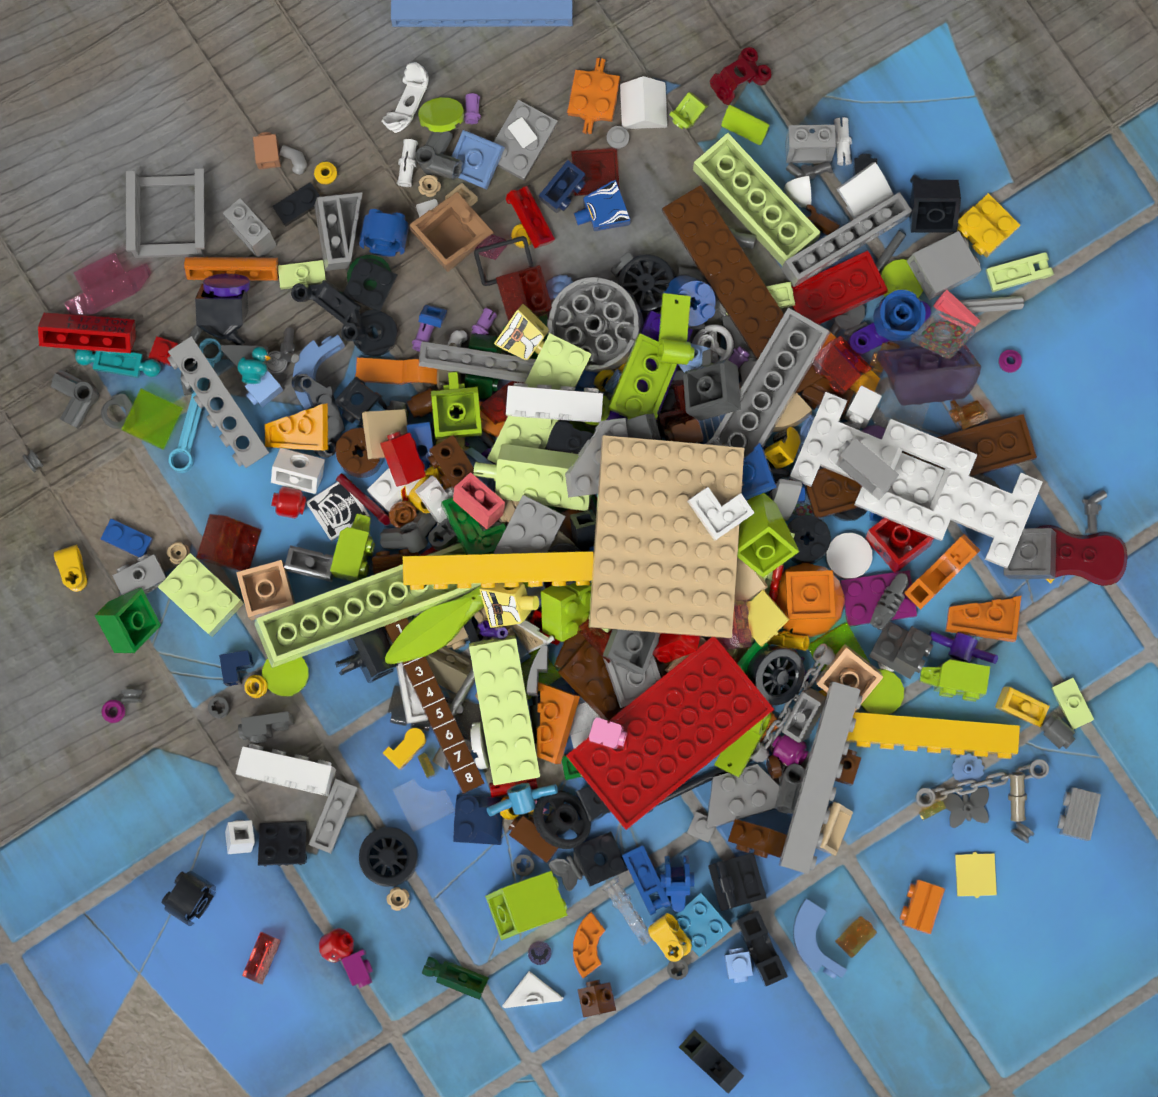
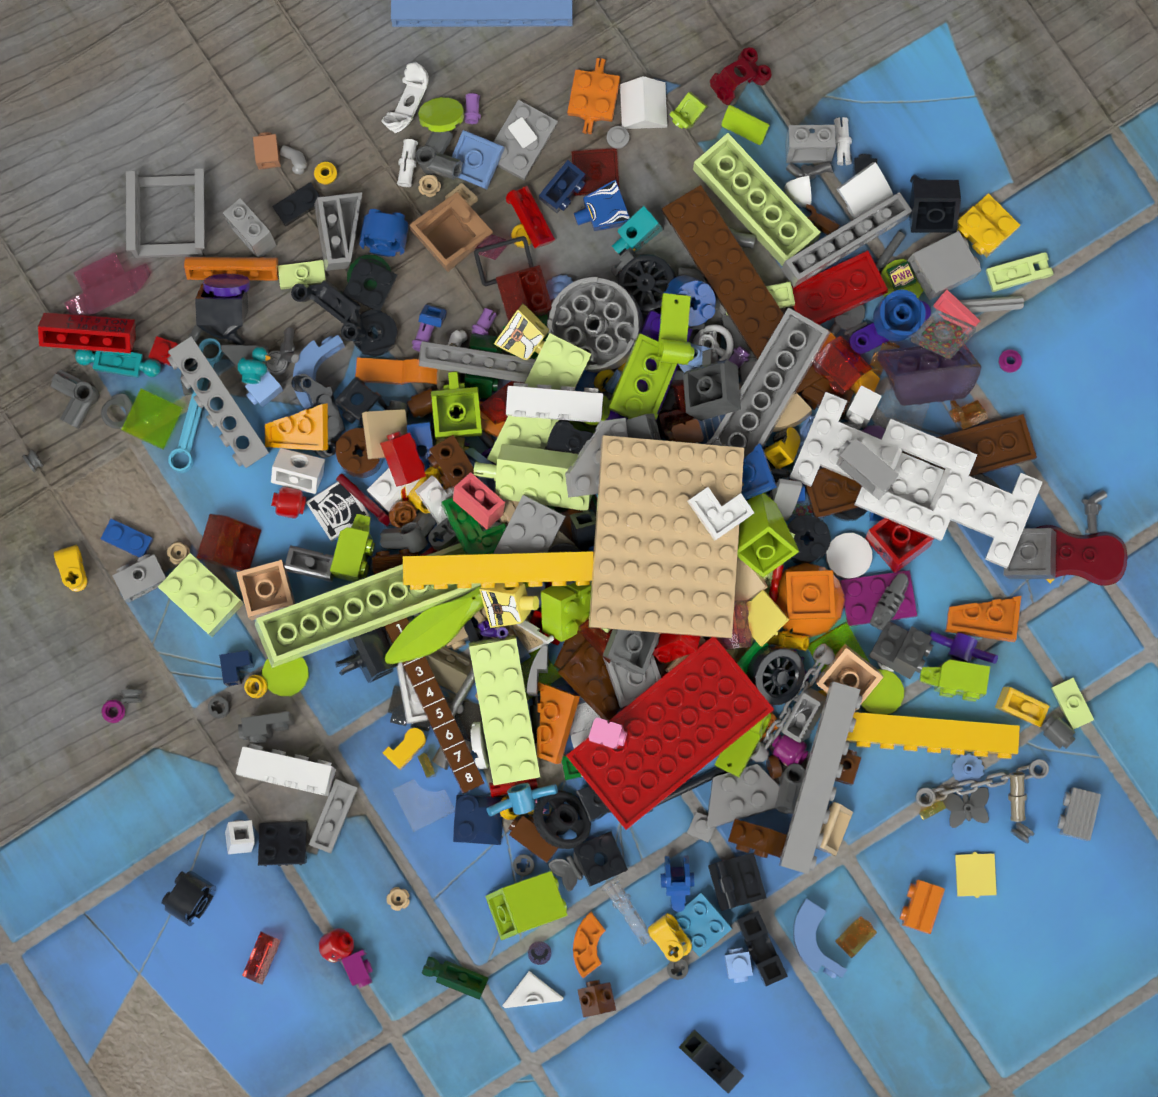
(128, 621): green slope -> none
(388, 857): black wheel -> none
(424, 207): white sticker -> none
(646, 228): none -> teal torso
(646, 879): blue plate -> none
(901, 276): none -> tile
(942, 571): orange arch -> none

